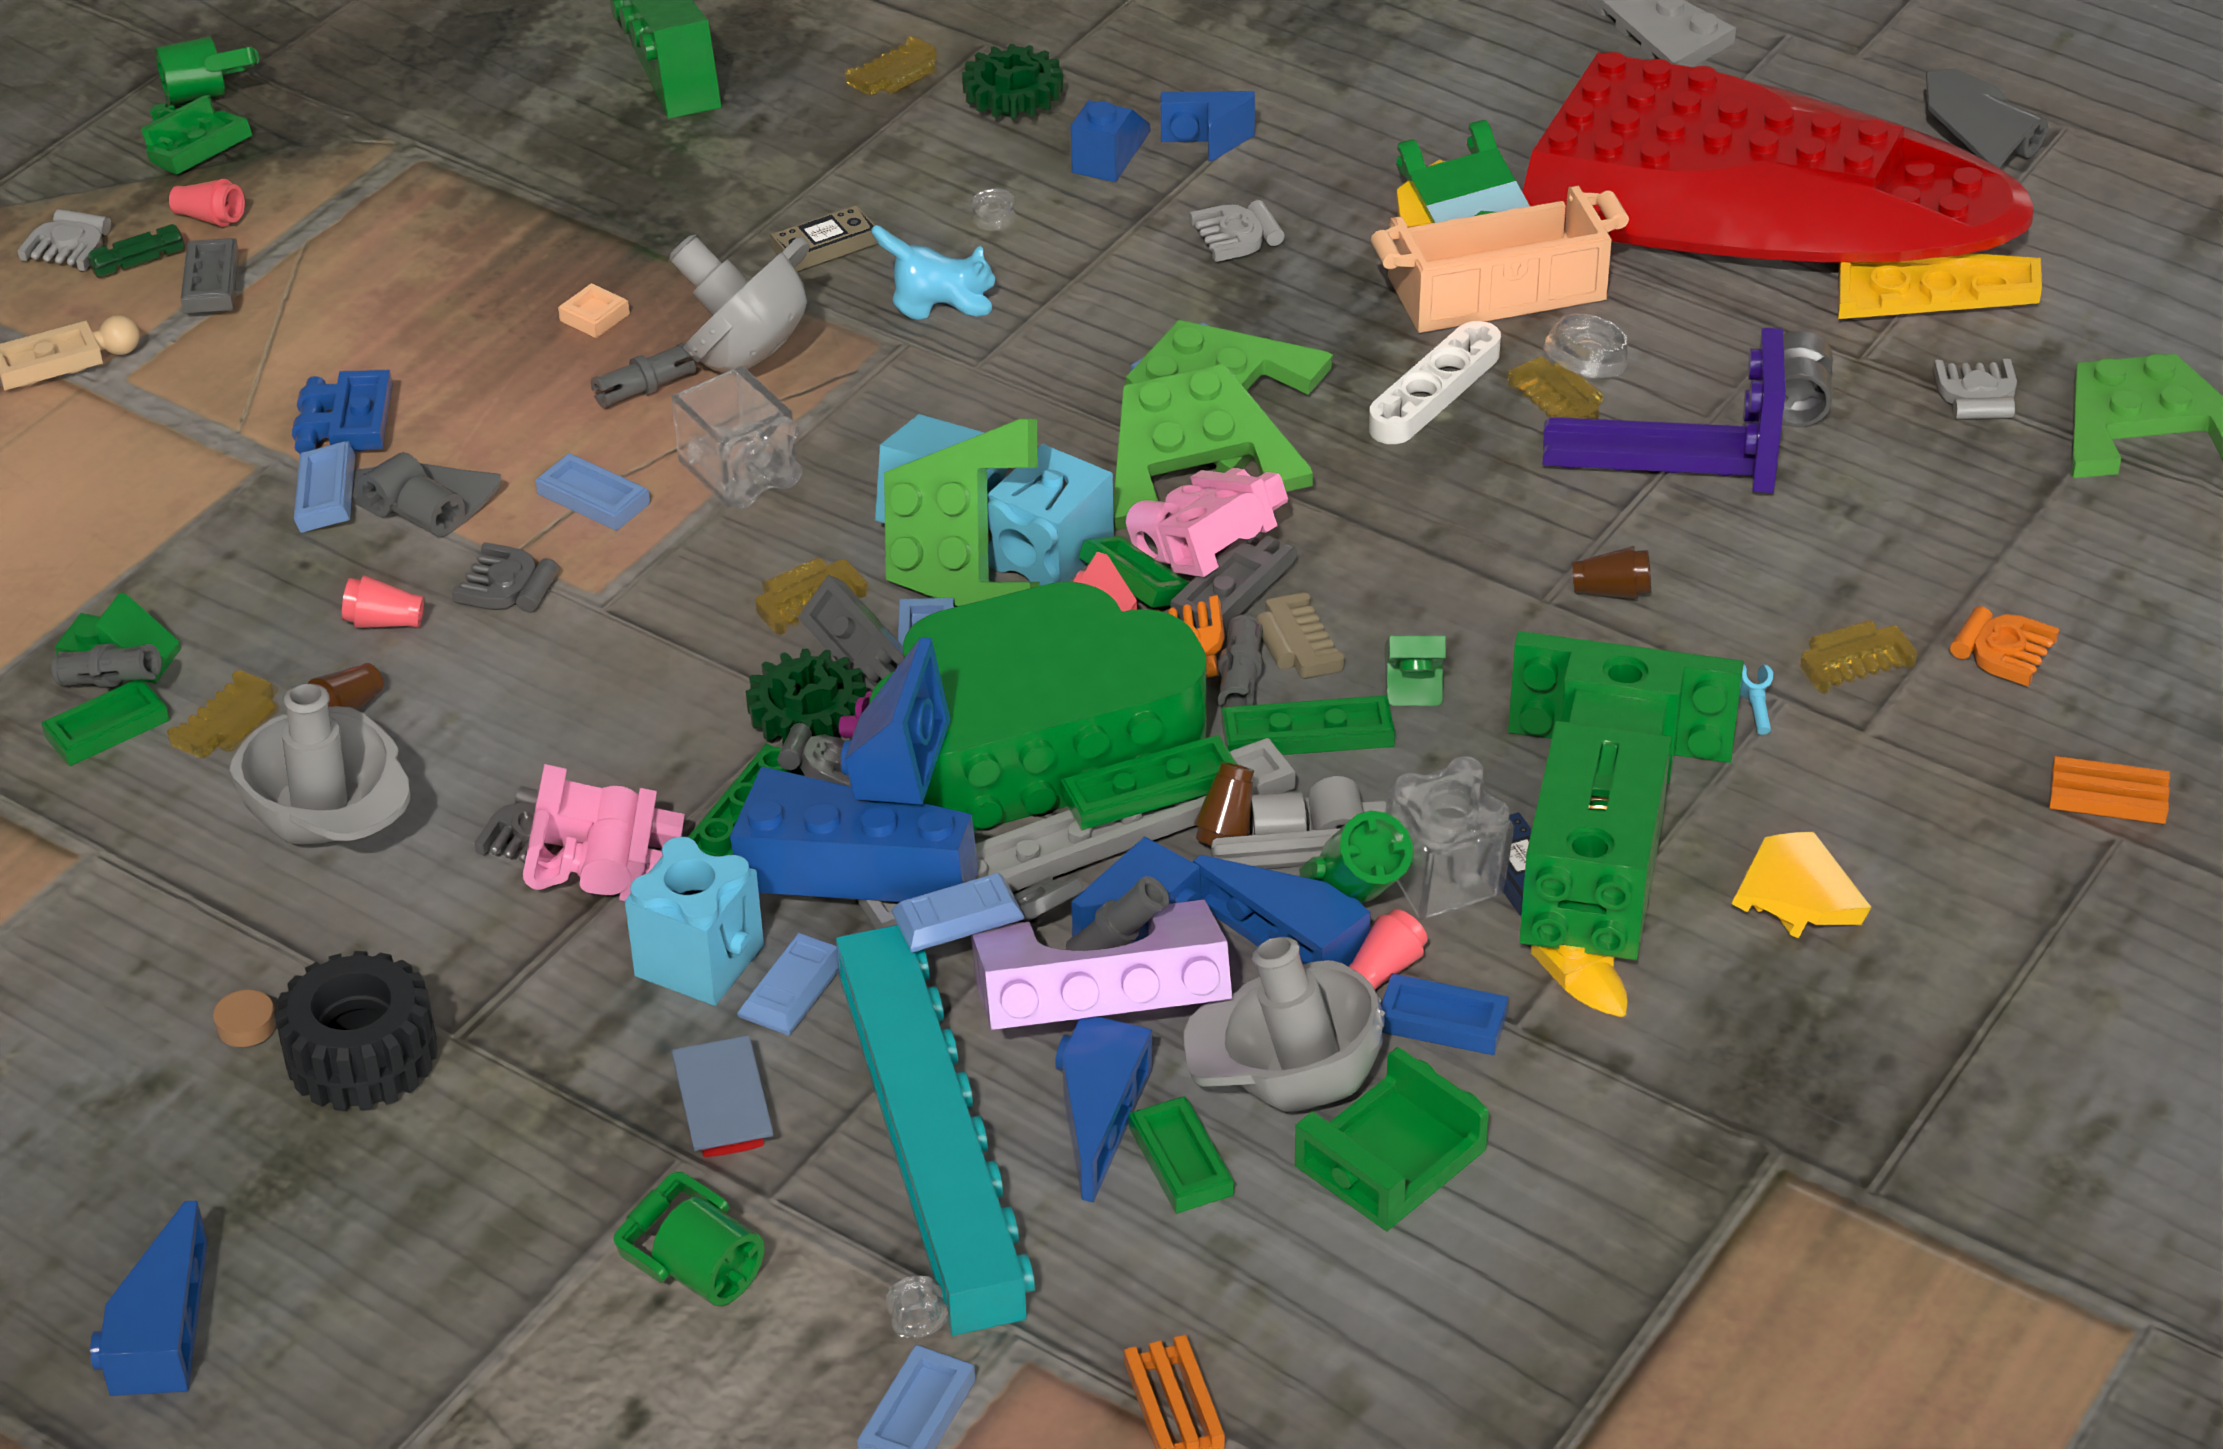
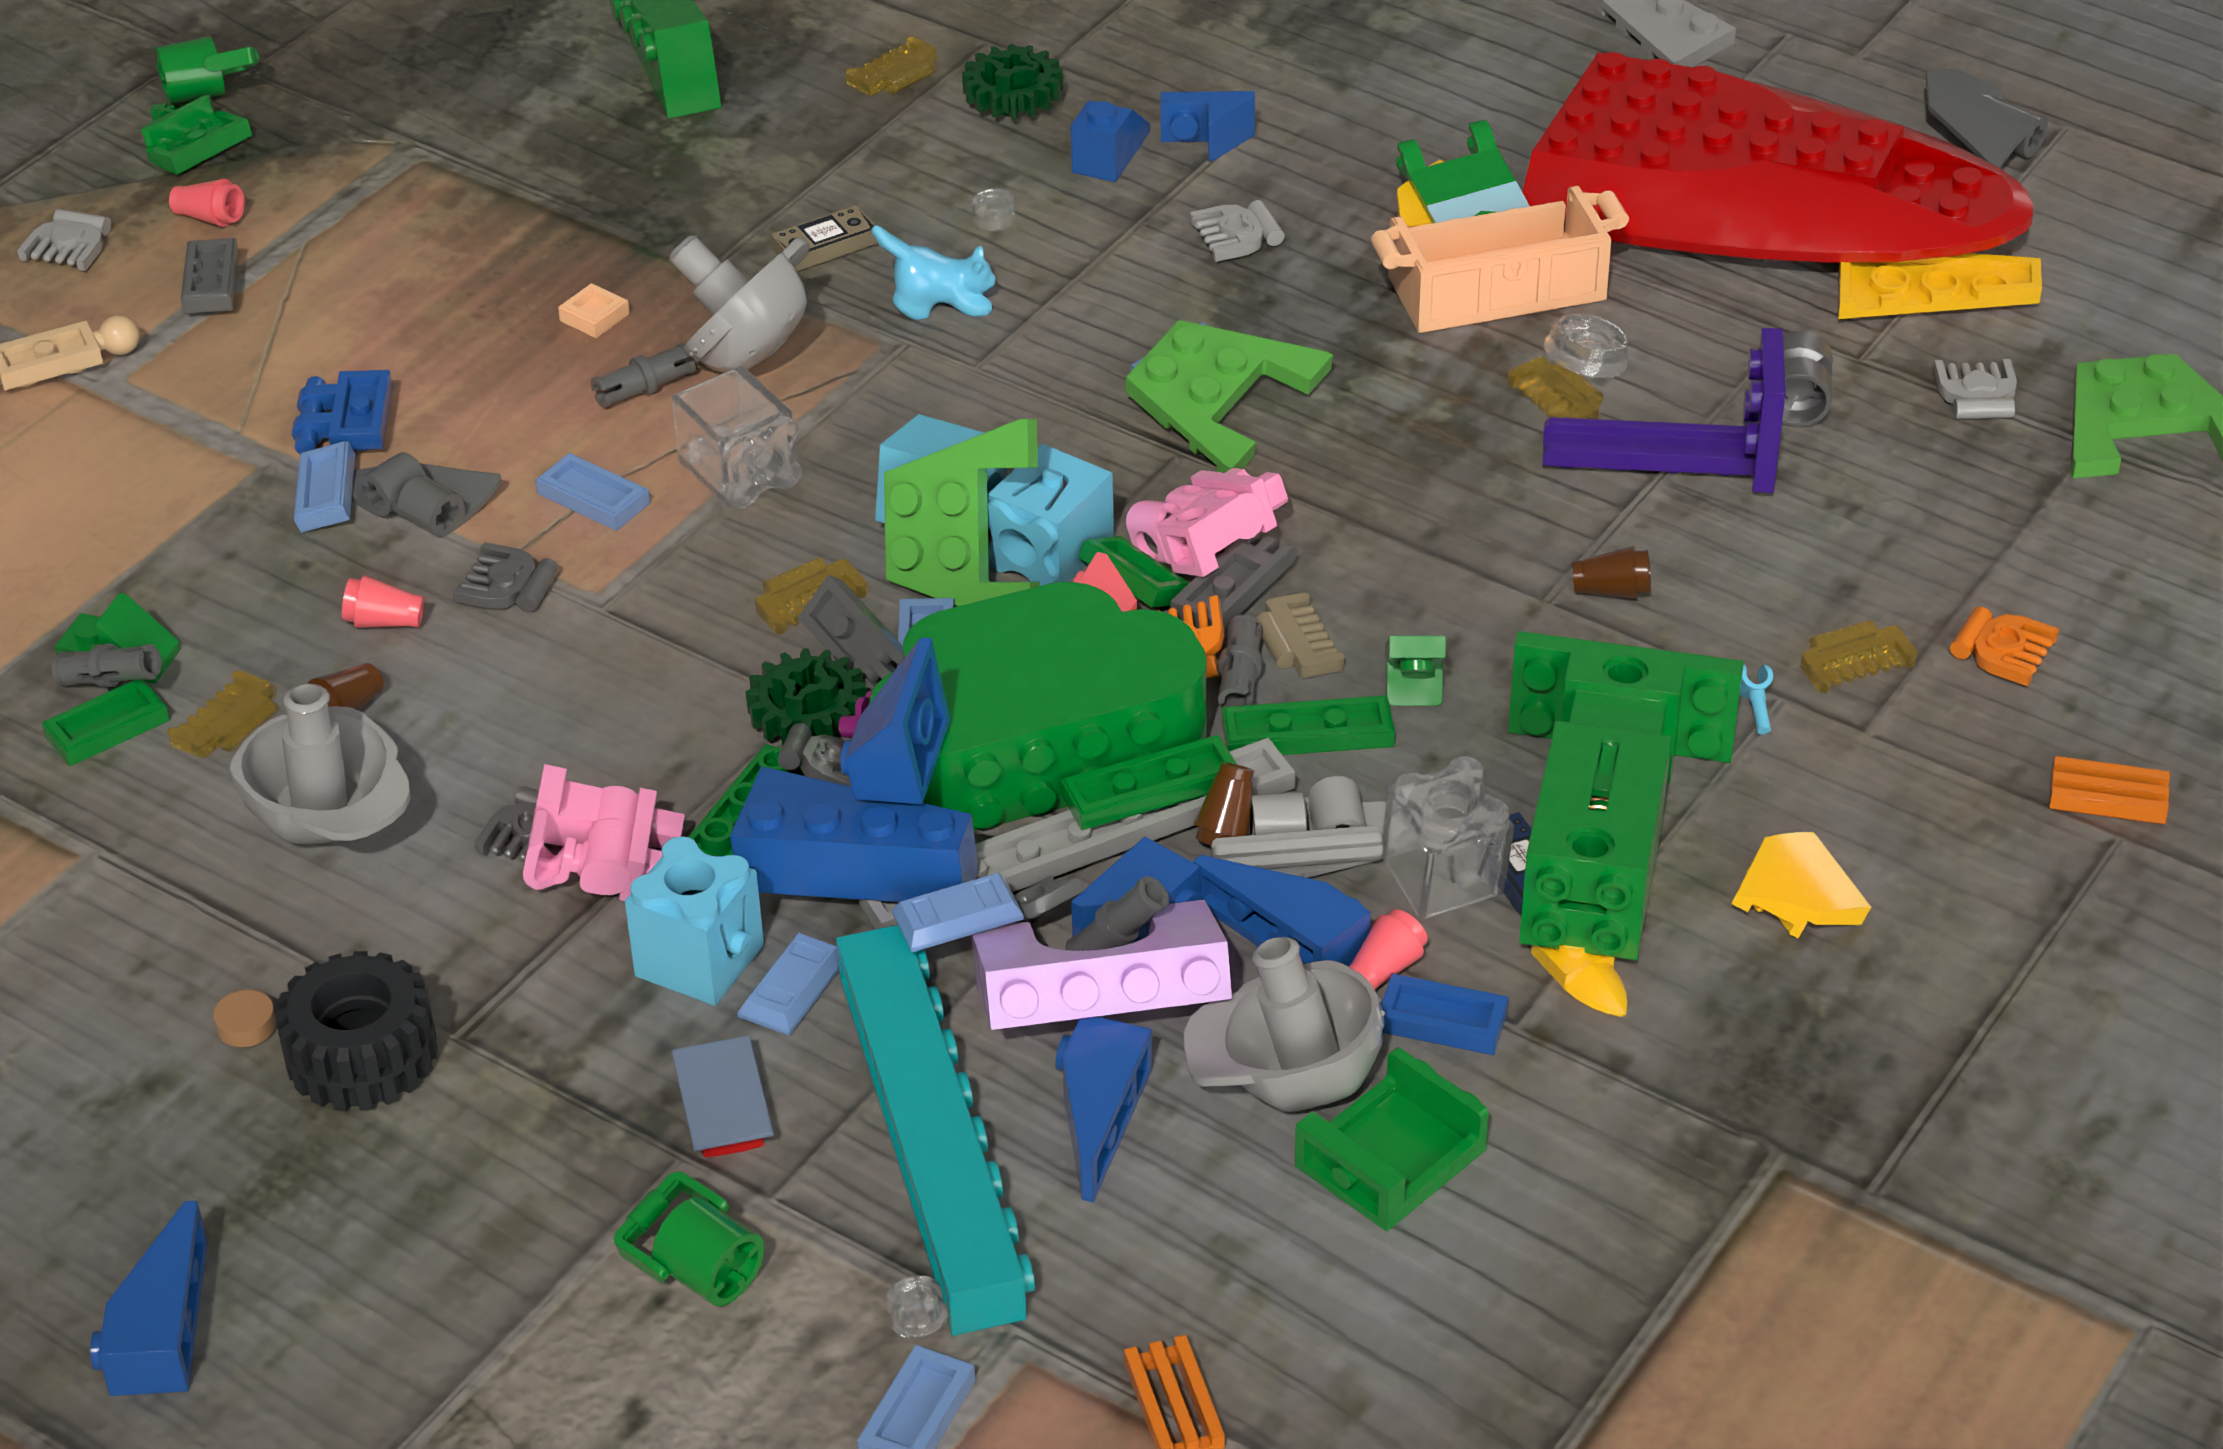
(136, 250): dark green axle -> none
(1181, 1154): green tile -> none
(1191, 423): bright green wing -> none
(1363, 856): green piece -> none
(1445, 386): white beam -> none

